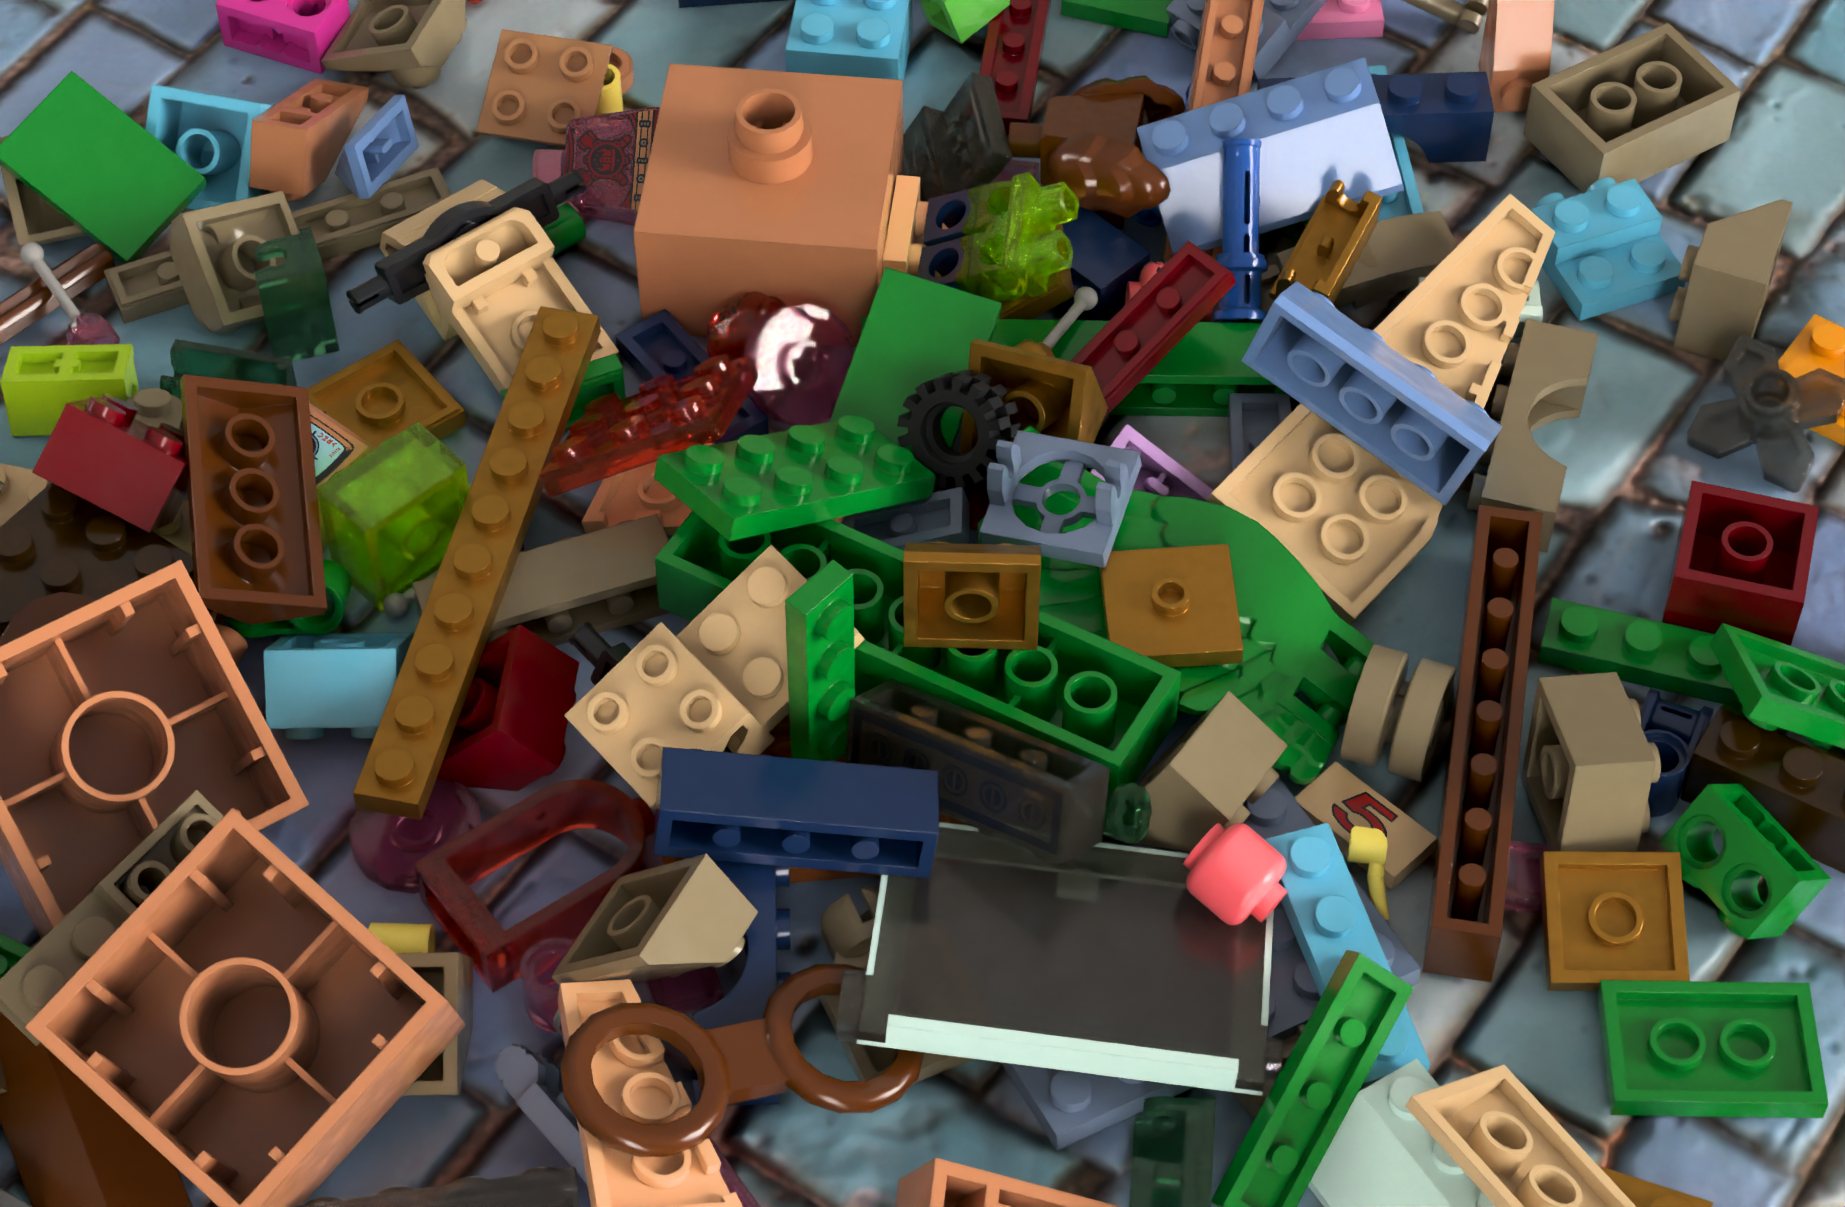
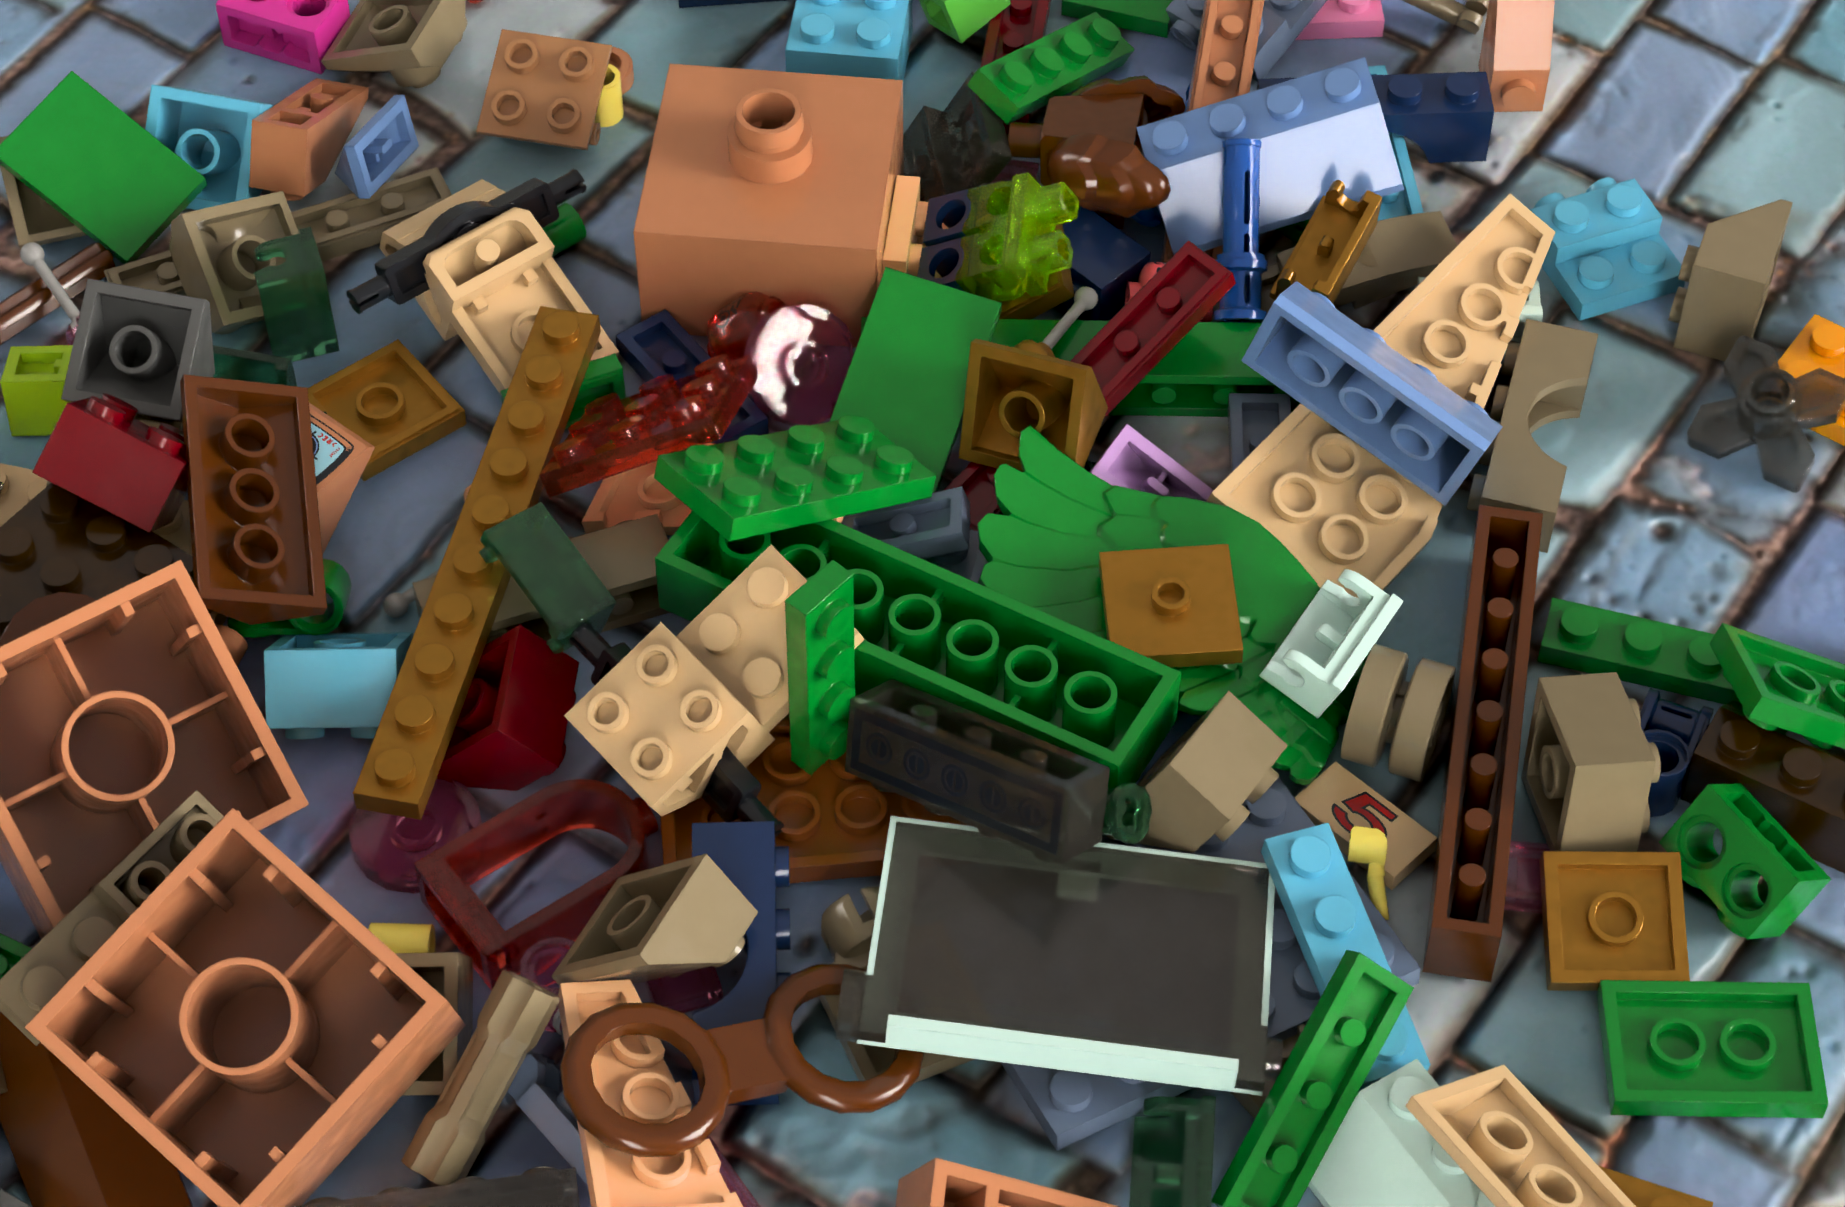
(139, 347): none -> dark grey slope
(394, 512): clear neon green brick -> none
(504, 1035): none -> dark tan axle
(549, 573): none -> clear green hinge
(610, 156): torso -> none
(796, 812): dark blue brick -> none
(925, 430): black tyre -> none
(971, 595): pearl gold slope -> none
(1029, 450): sand blue piece -> none
(1050, 67): none -> green plate
(1236, 874): coral head -> none
(1330, 641): none -> light aqua hinge
(1631, 110): dark tan brick -> none
(1741, 562): dark red brick -> none

